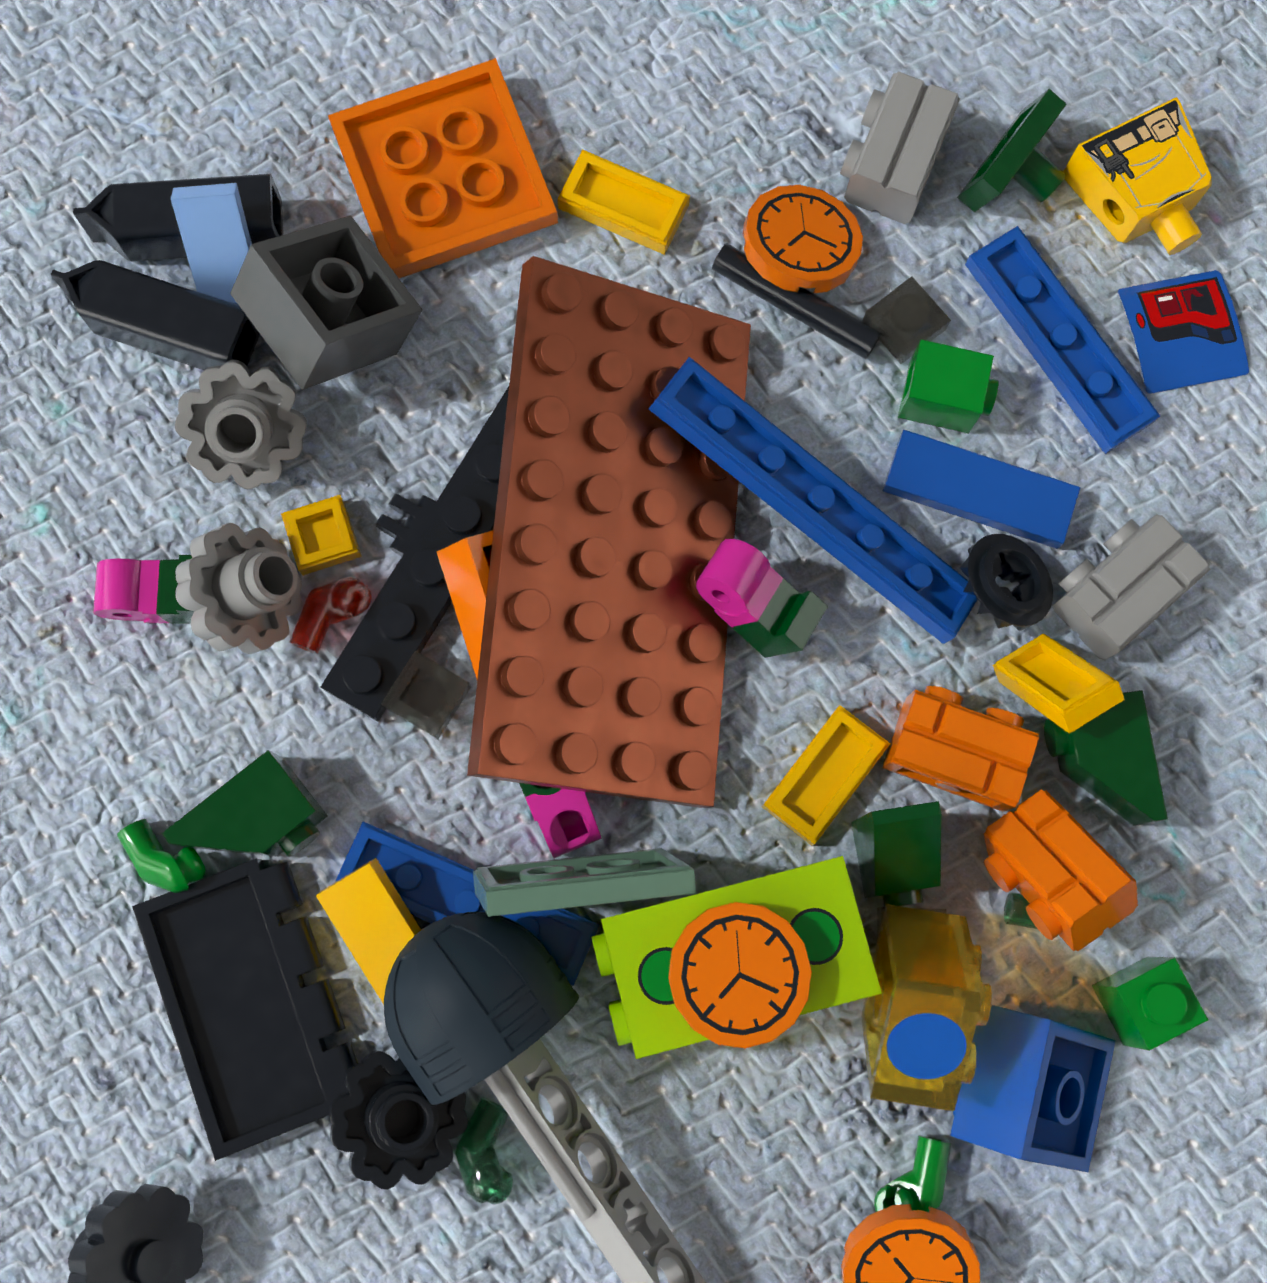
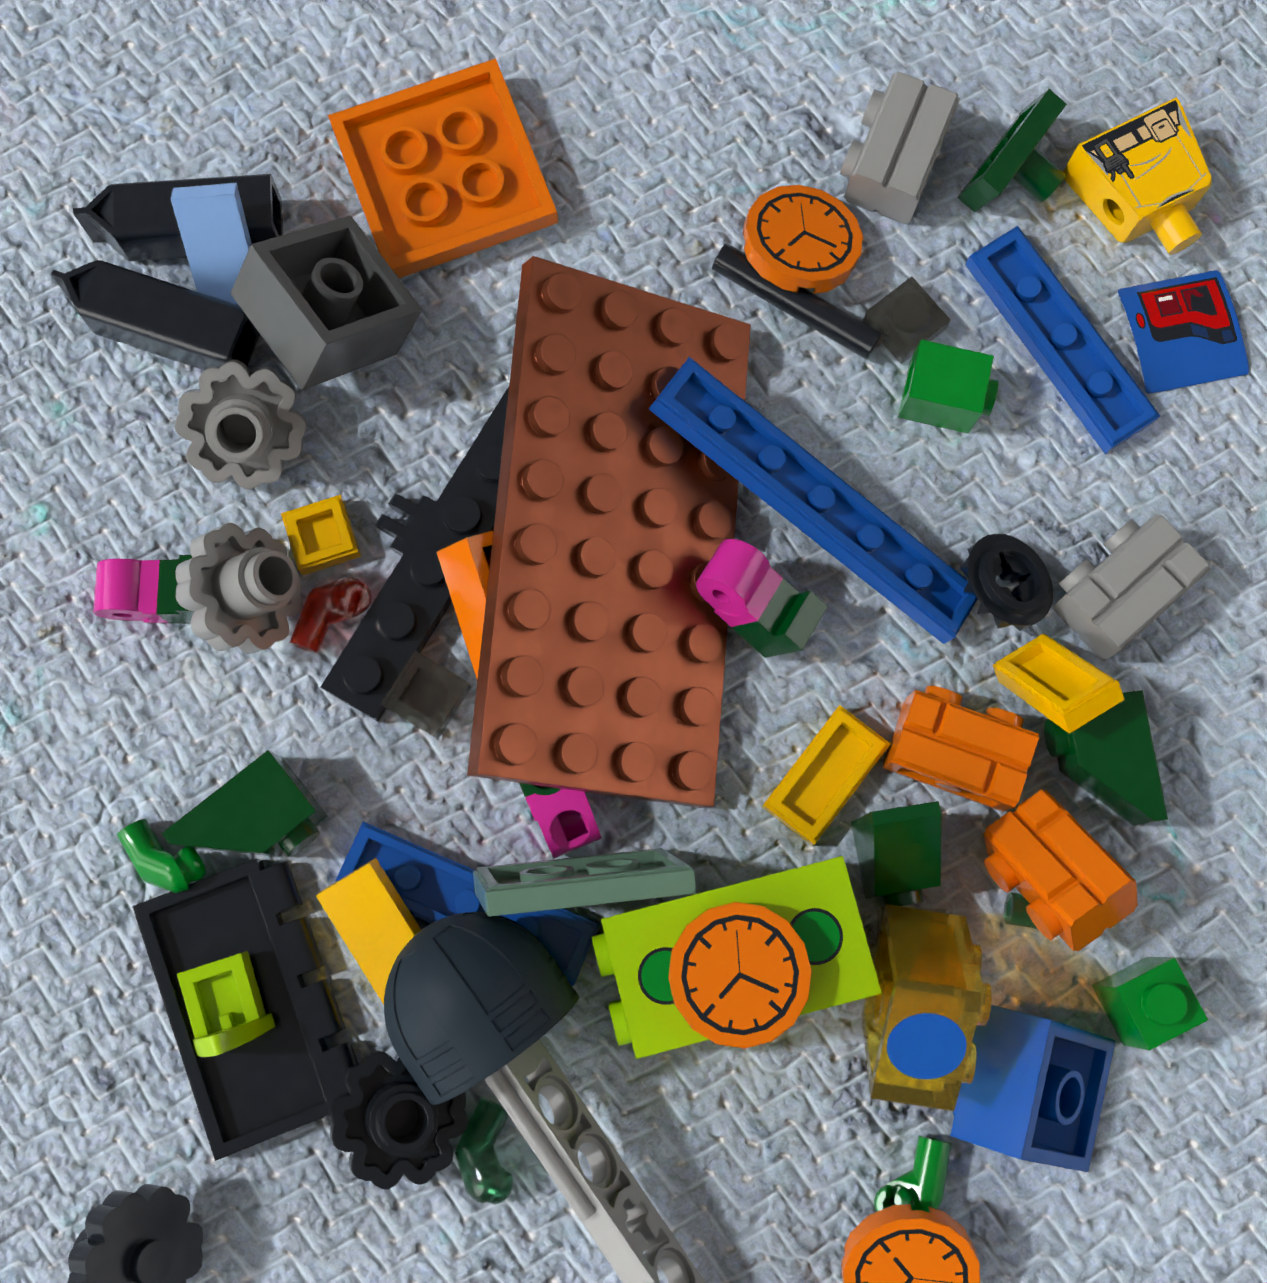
(224, 1005): none -> lime tile
(623, 202): yellow tile -> none
(981, 489): blue tile -> none

